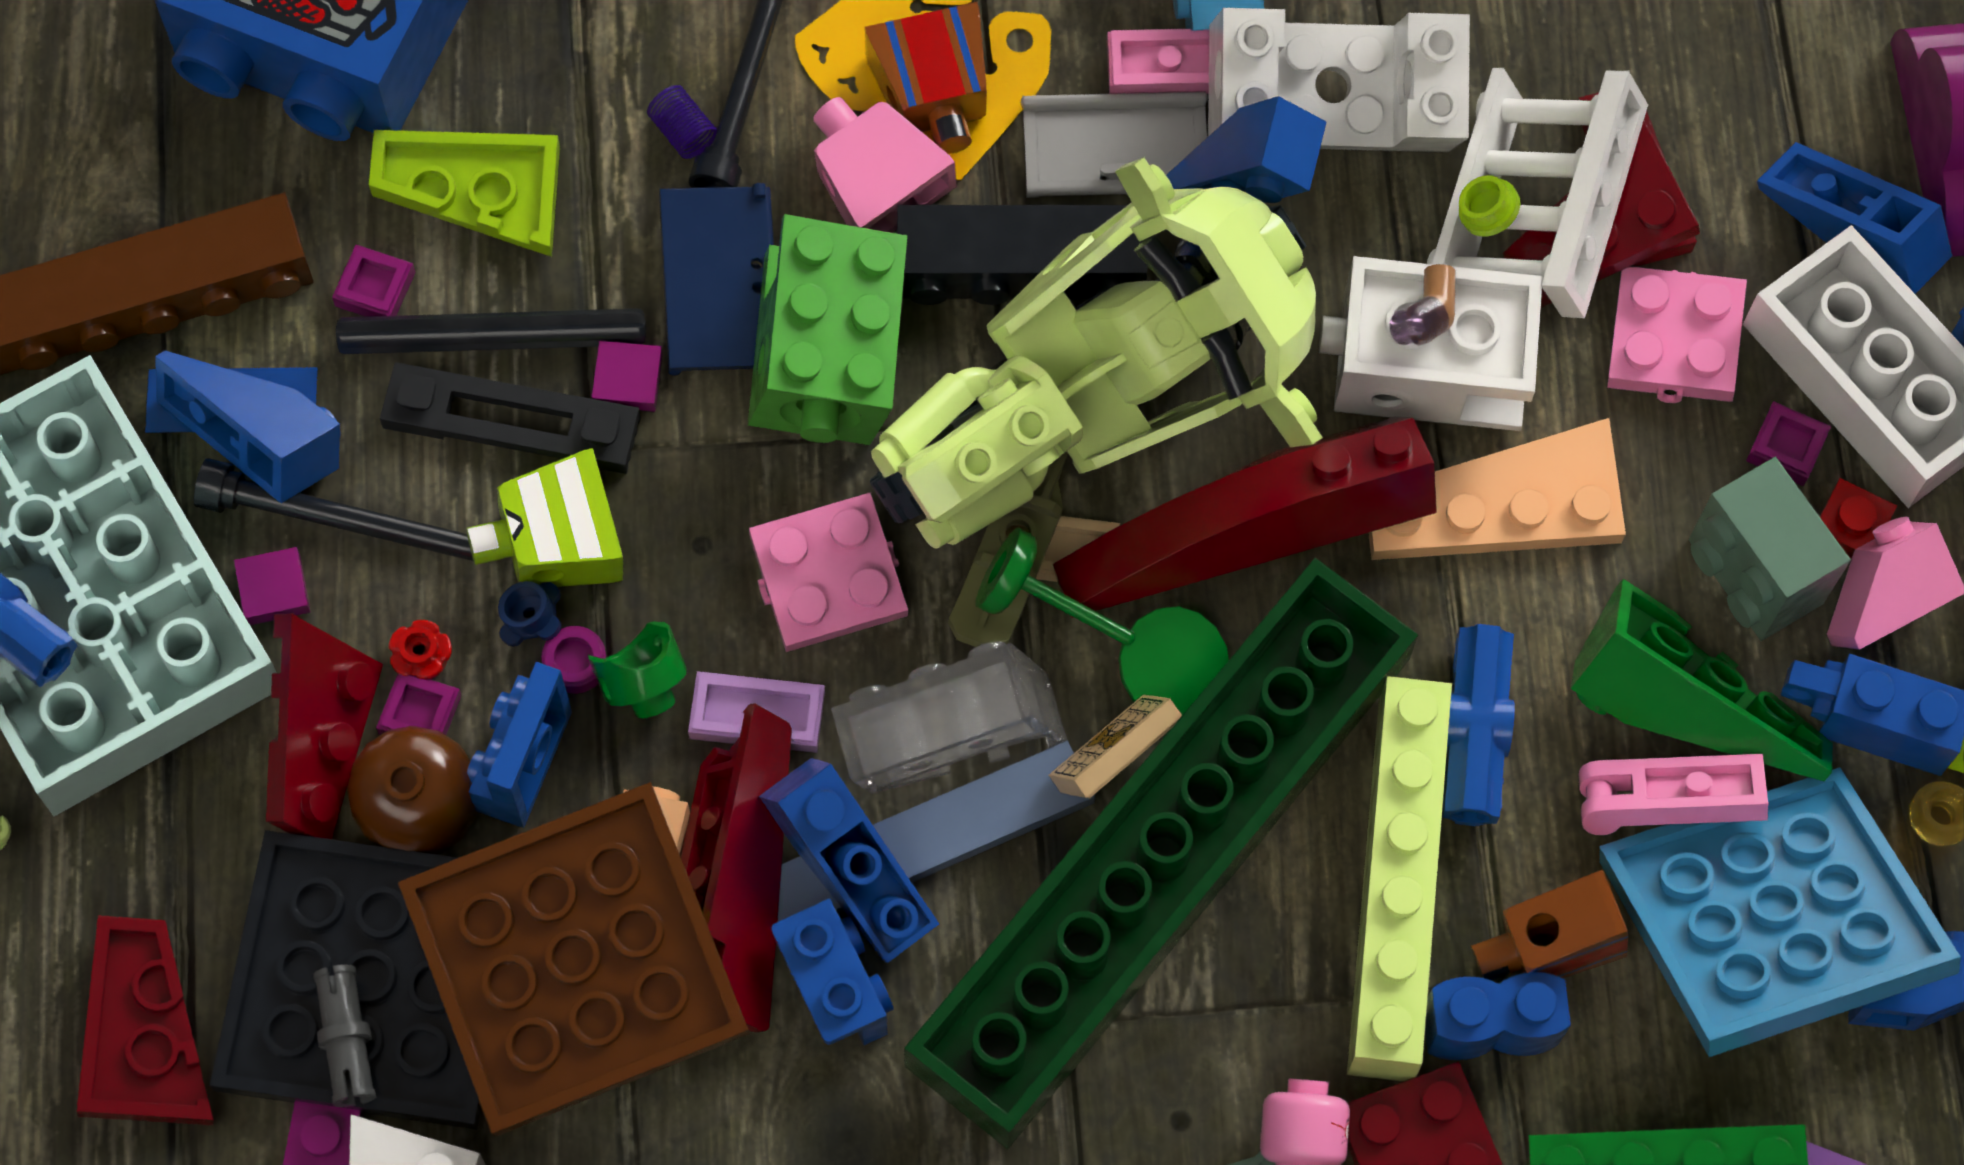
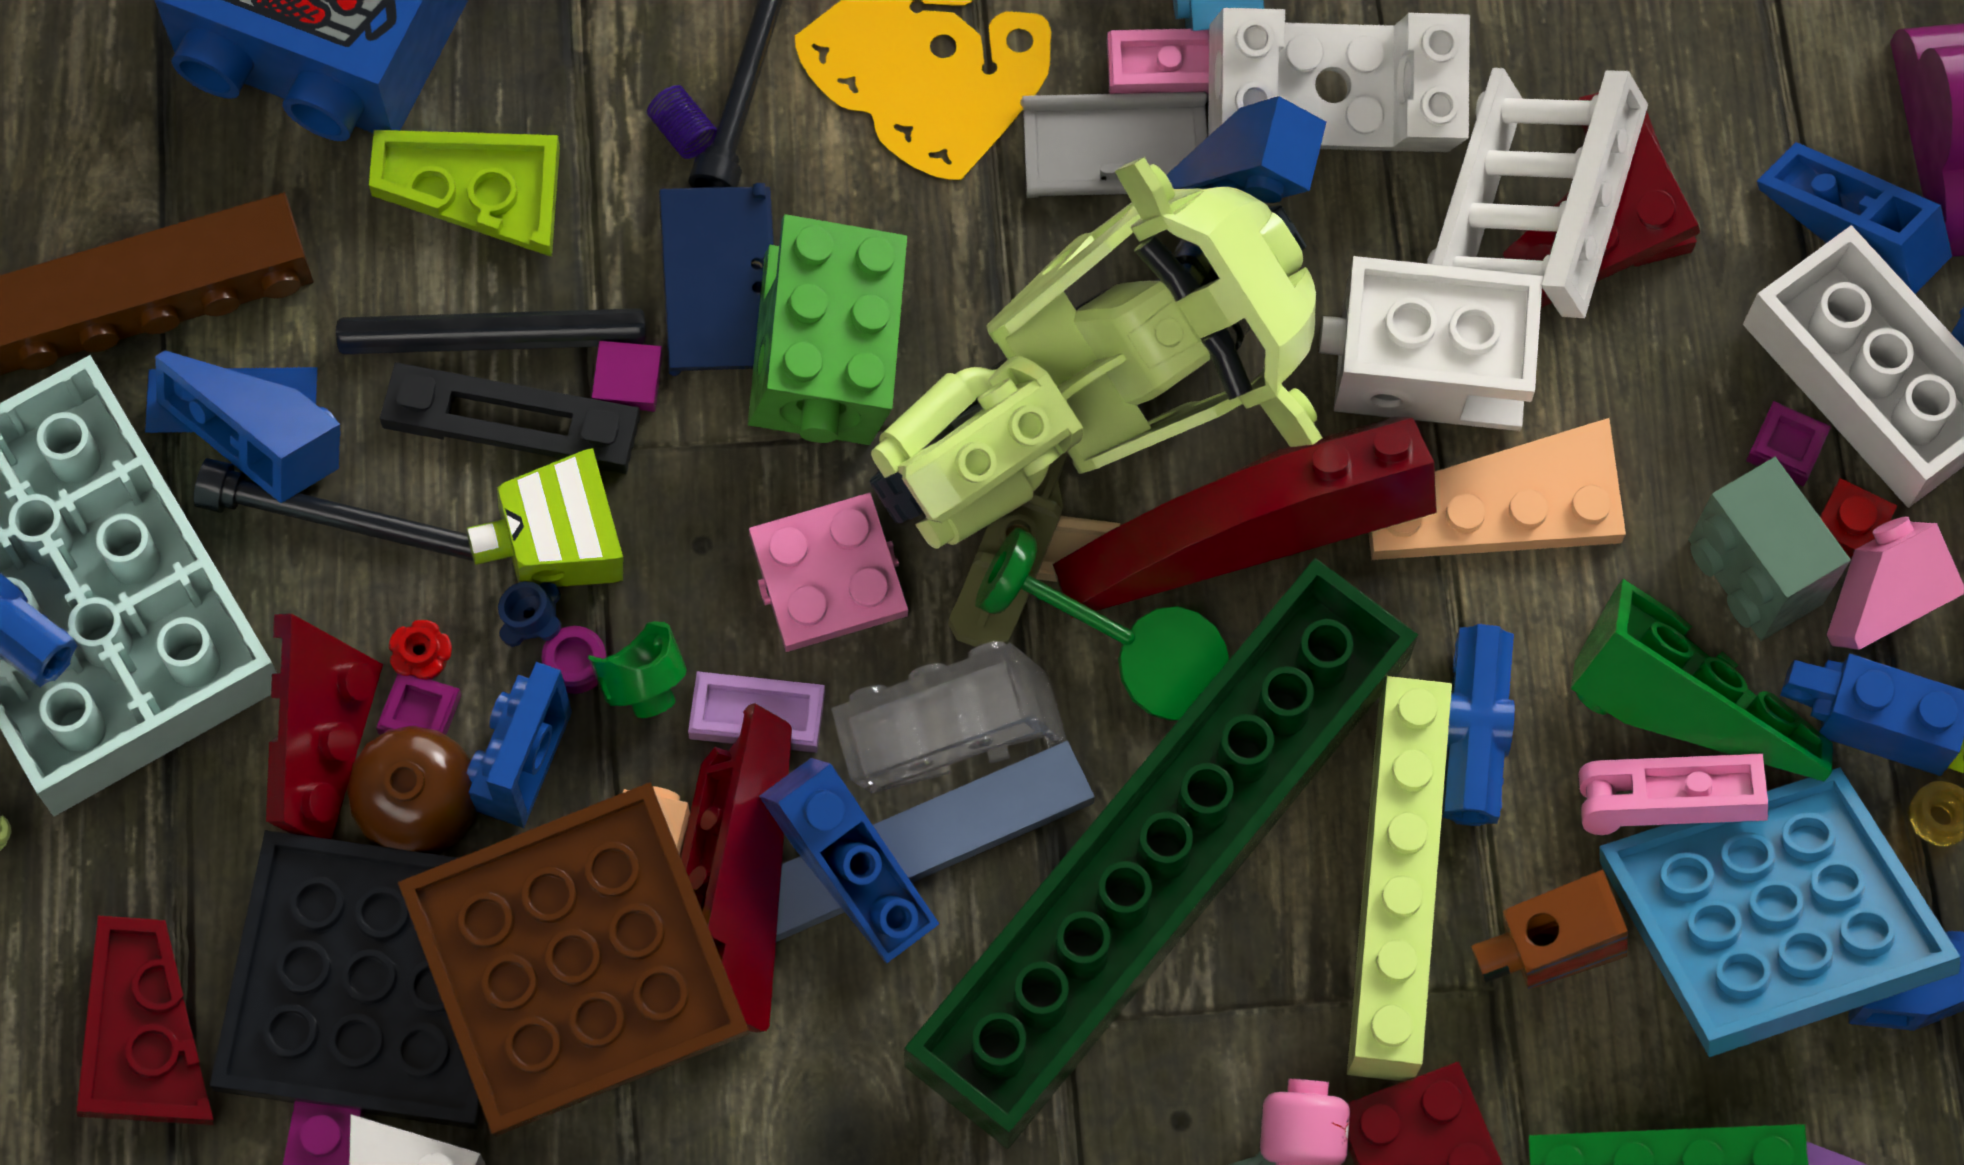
(272, 585): magenta tile -> none
(344, 1036): dark grey pin -> none
(373, 283): magenta tile -> none
(830, 976): blue bracket -> none
(878, 164): bright pink torso -> none
(932, 71): torso -> none
(1000, 249): black brick -> none
(1116, 746): tan tile -> none
(1430, 315): arm -> none
(1488, 205): lime plate -> none
(1514, 1017): blue brick -> none
(1677, 334): bright pink plate -> none

